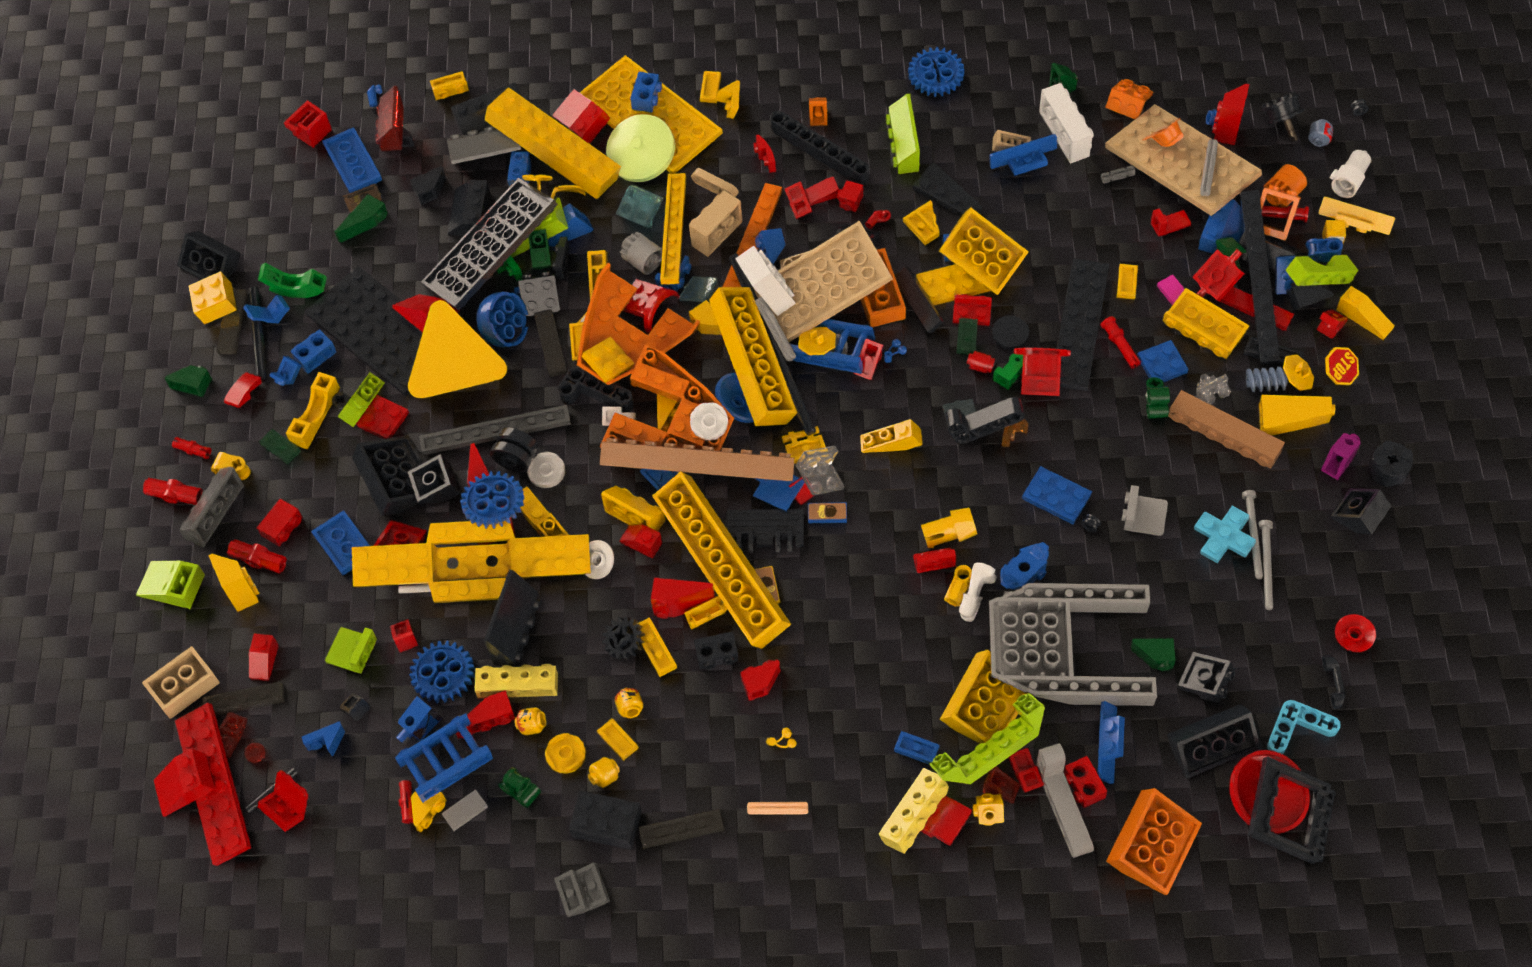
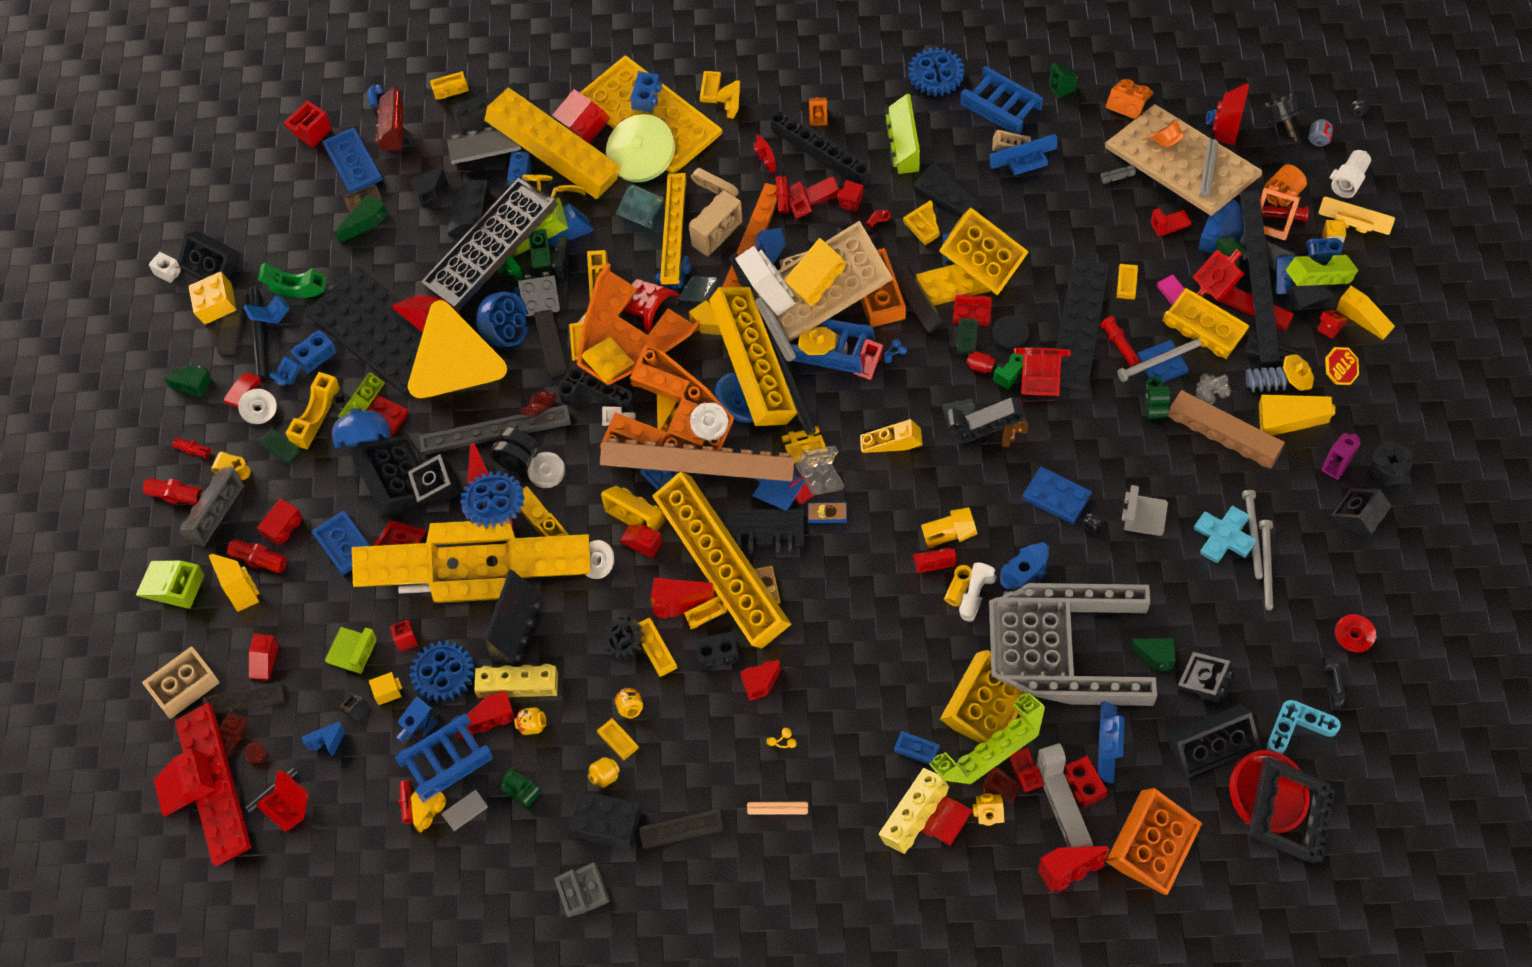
(165, 267): none -> white brick
(253, 399): none -> white dish
(359, 428): none -> blue cylinder
(385, 688): none -> yellow brick
(539, 403): none -> clear red slope
(565, 753): yellow tile -> none
(641, 253): light grey gear -> none
(782, 194): none -> red pin
(815, 273): none -> yellow slope
(1000, 115): none -> blue fence
(1066, 122): white brick -> none
(1070, 864): none -> red slope
(1124, 374): none -> light grey bar

